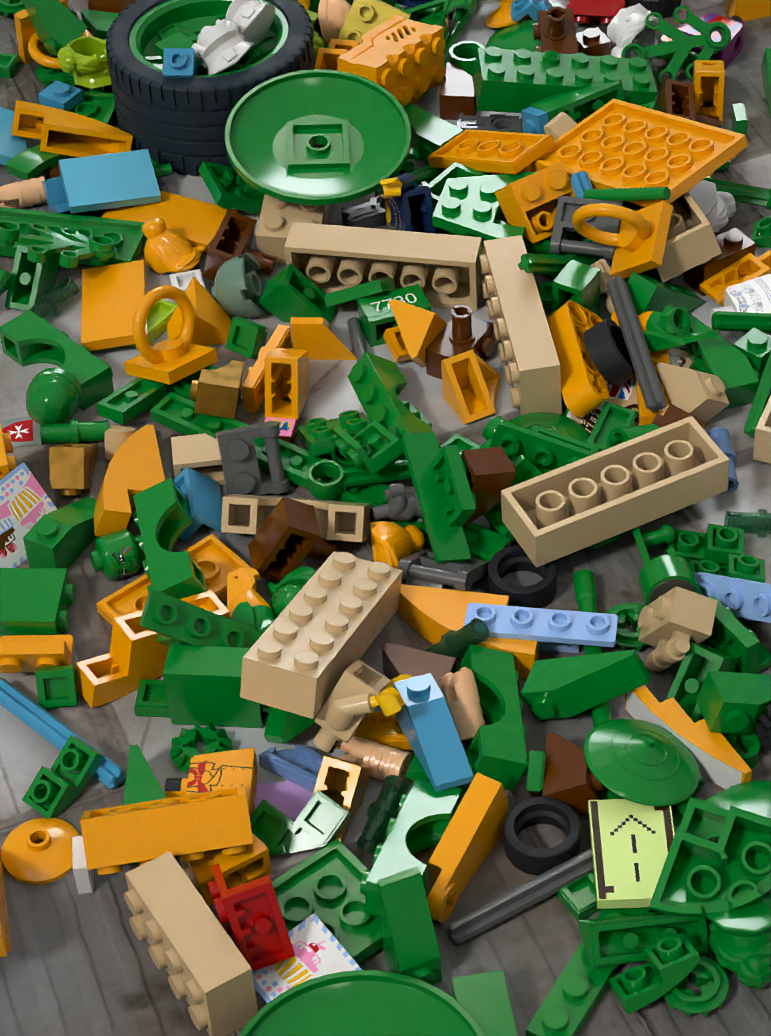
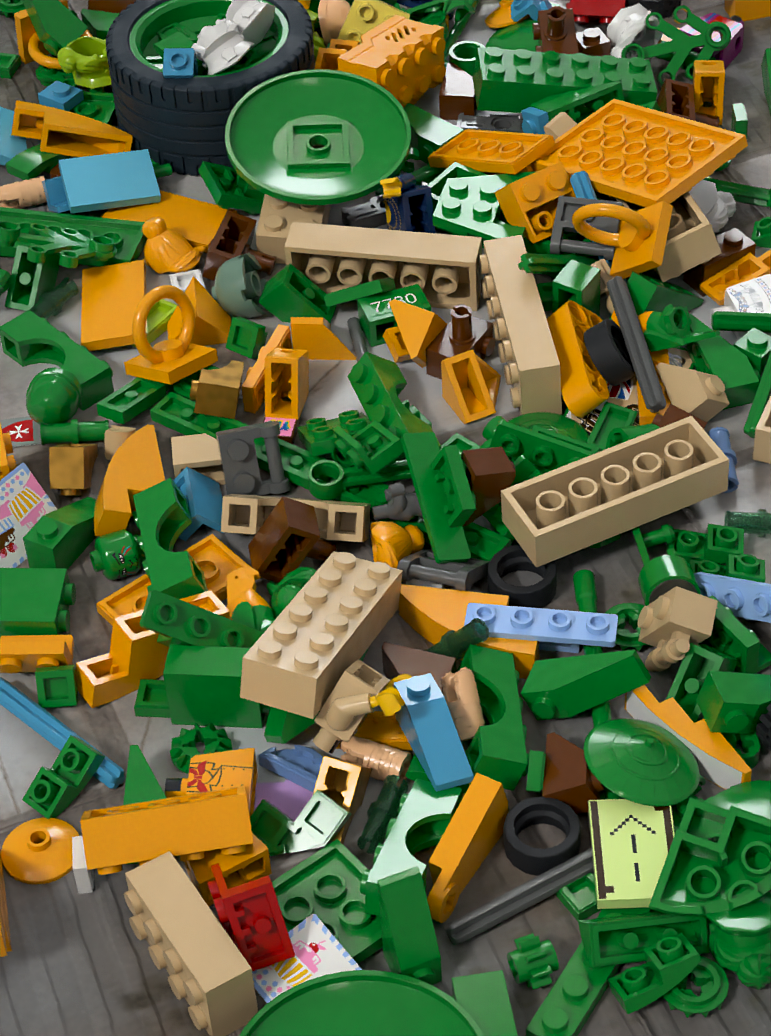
(533, 961): none -> green gear
(629, 194): green bar -> none

